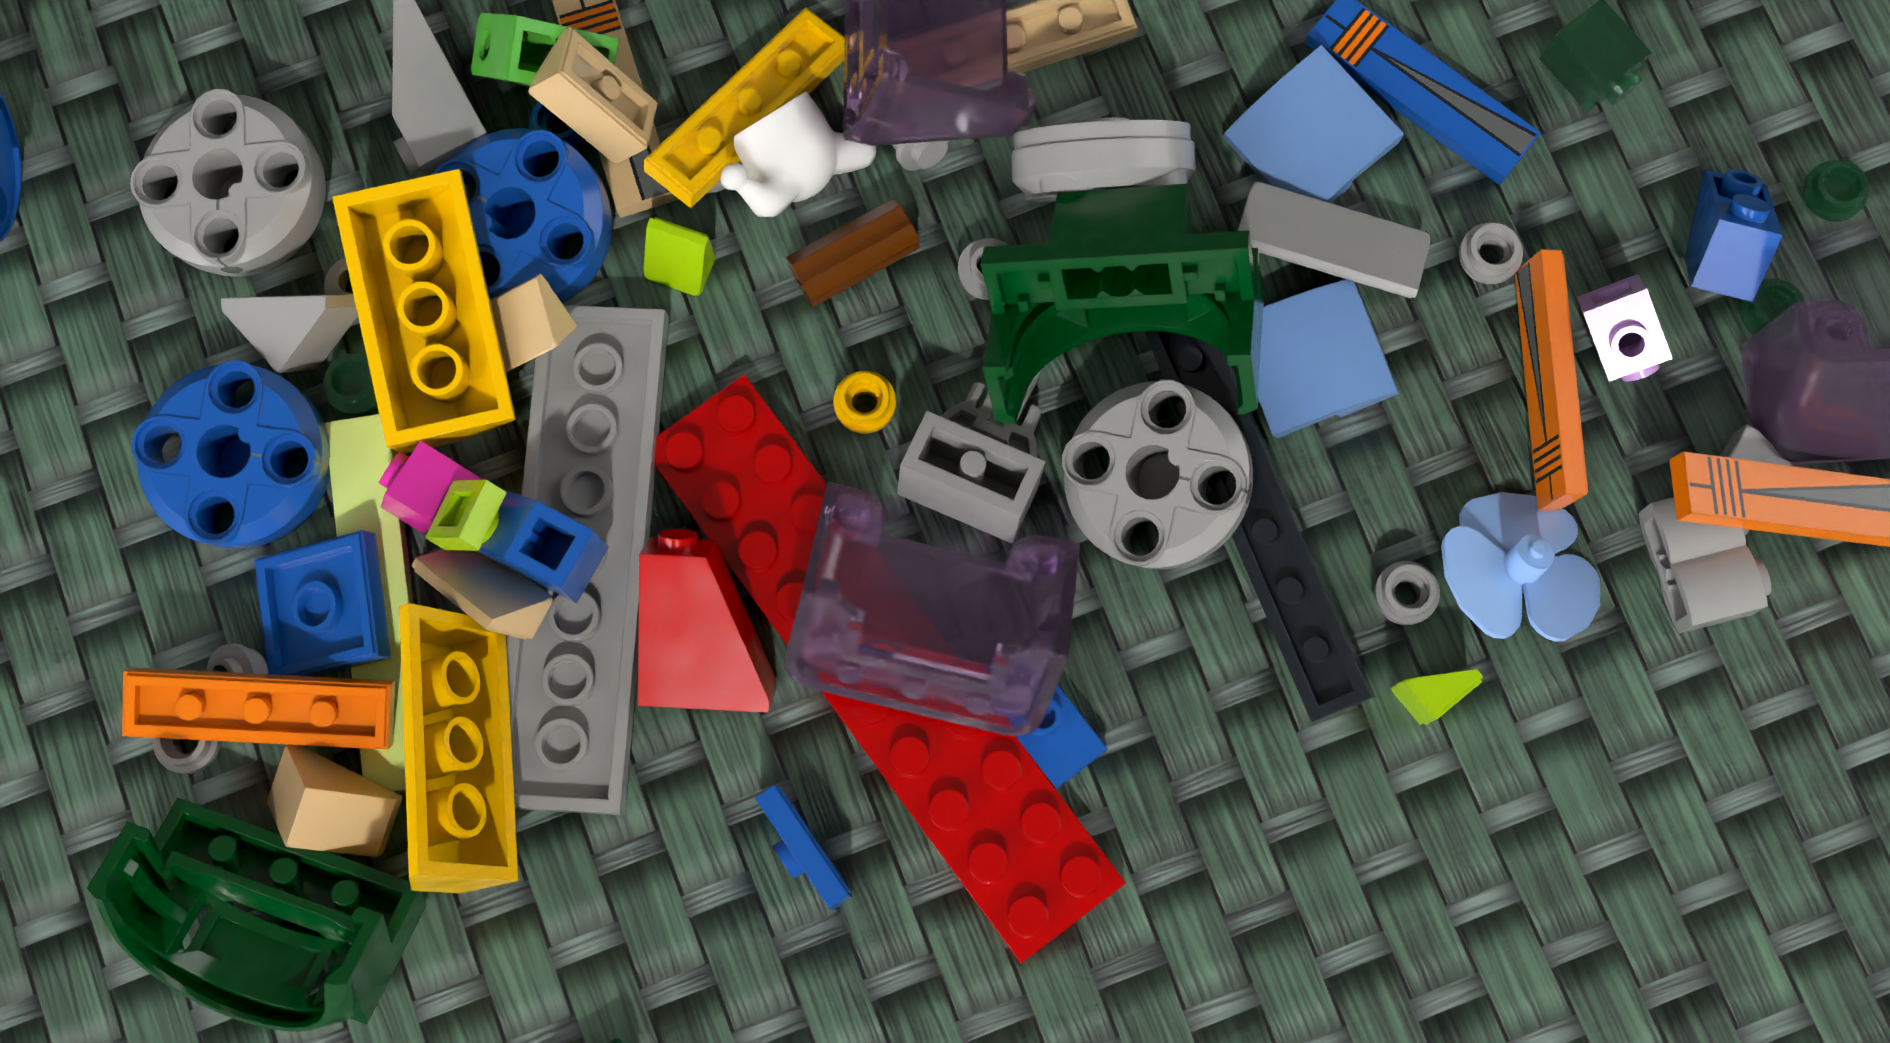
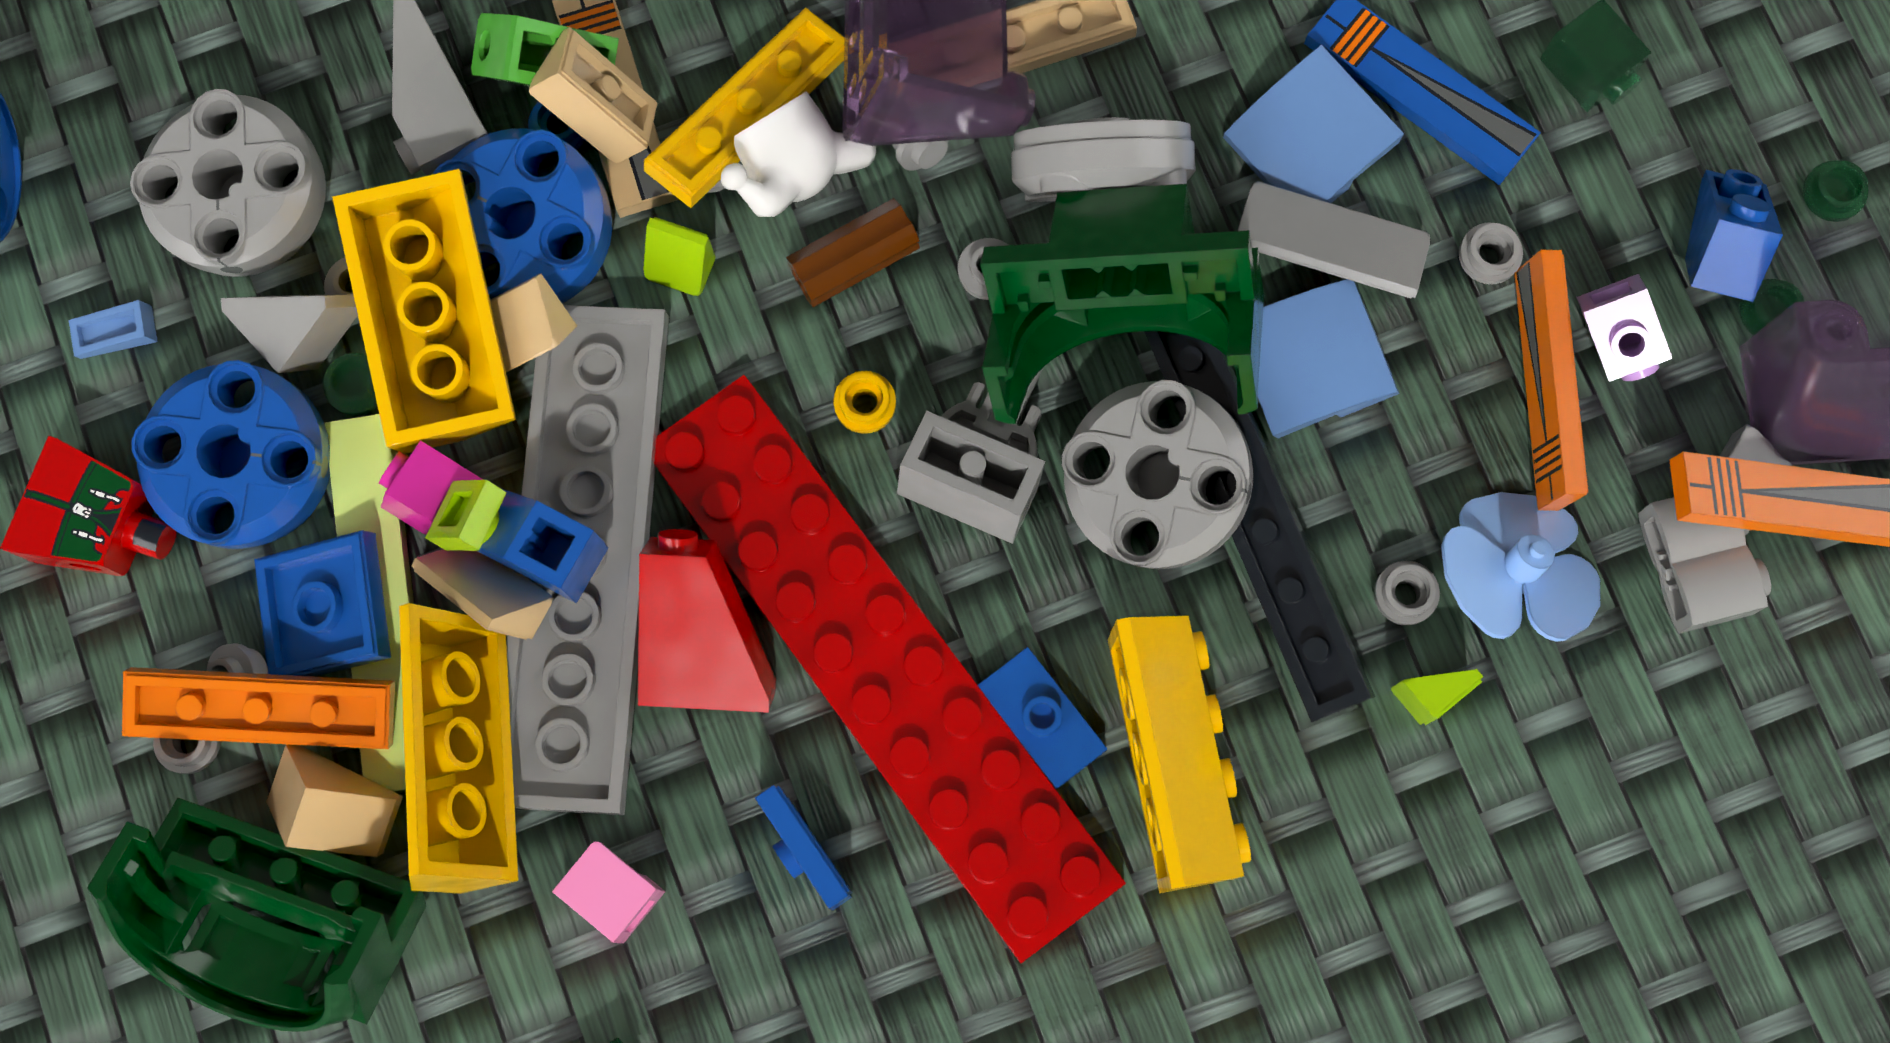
(84, 516): none -> red torso
(113, 329): none -> medium blue piece
(608, 892): none -> bright pink panel
(931, 623): clear purple windscreen -> none
(1176, 752): none -> yellow slope

